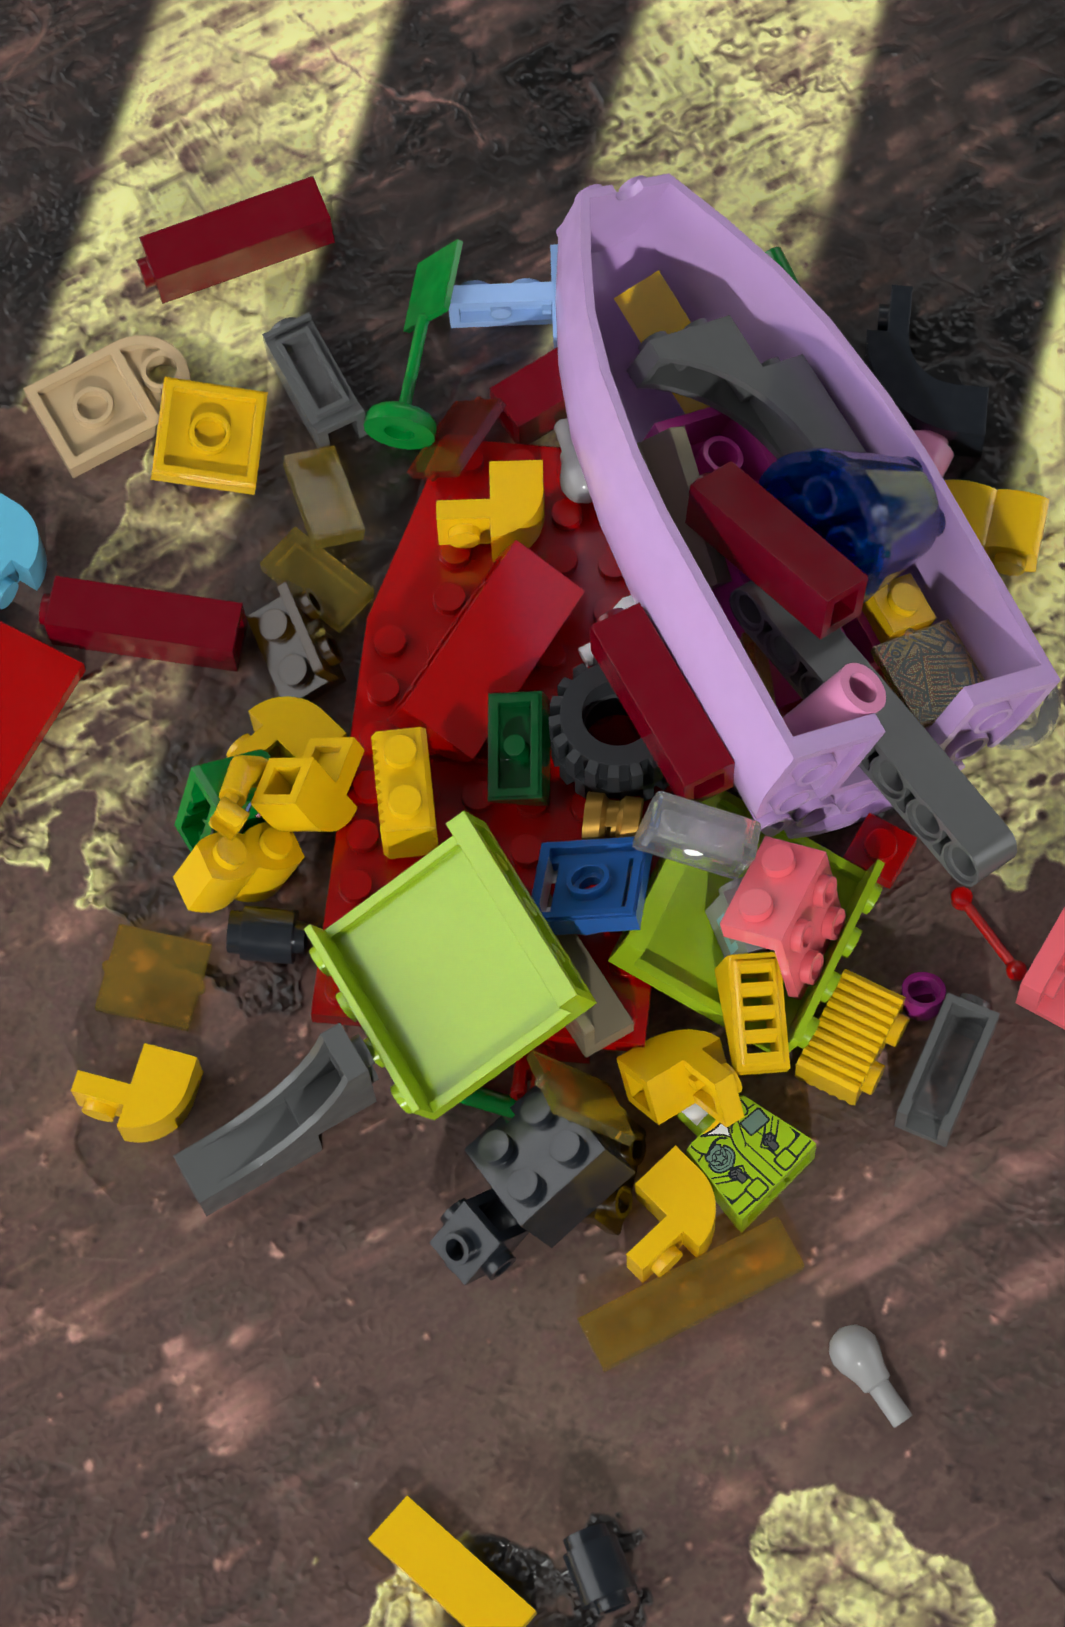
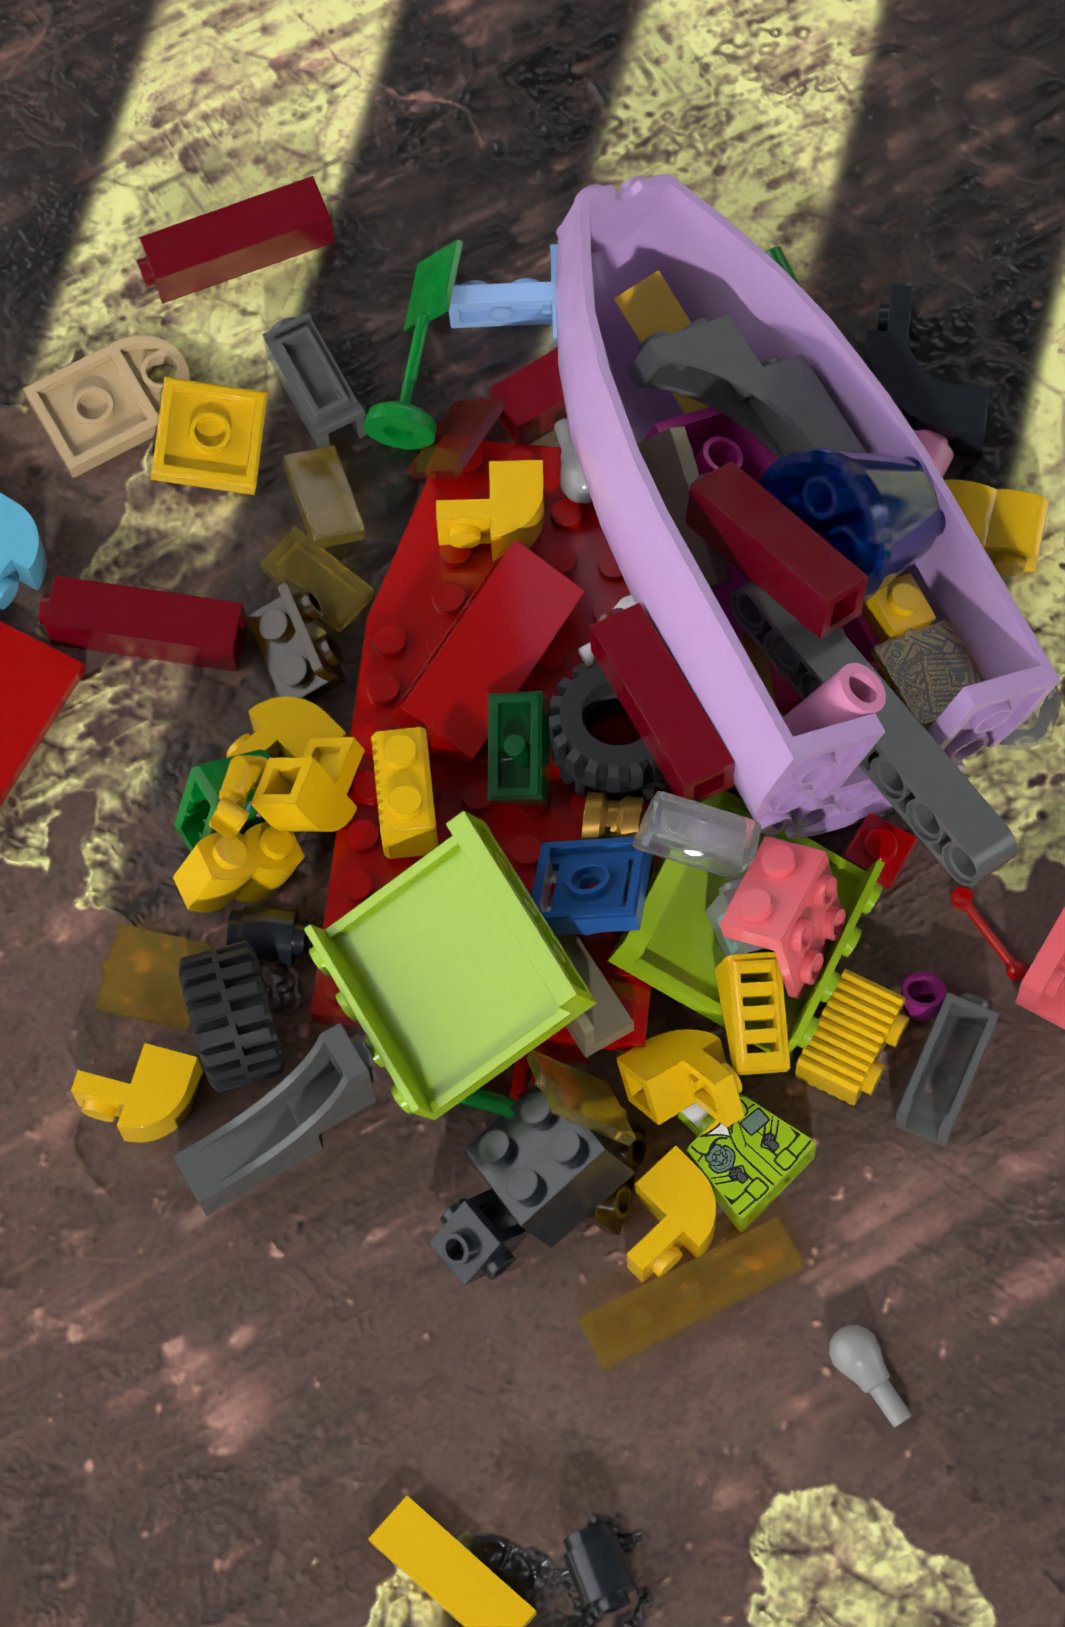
(231, 1016): none -> black tyre

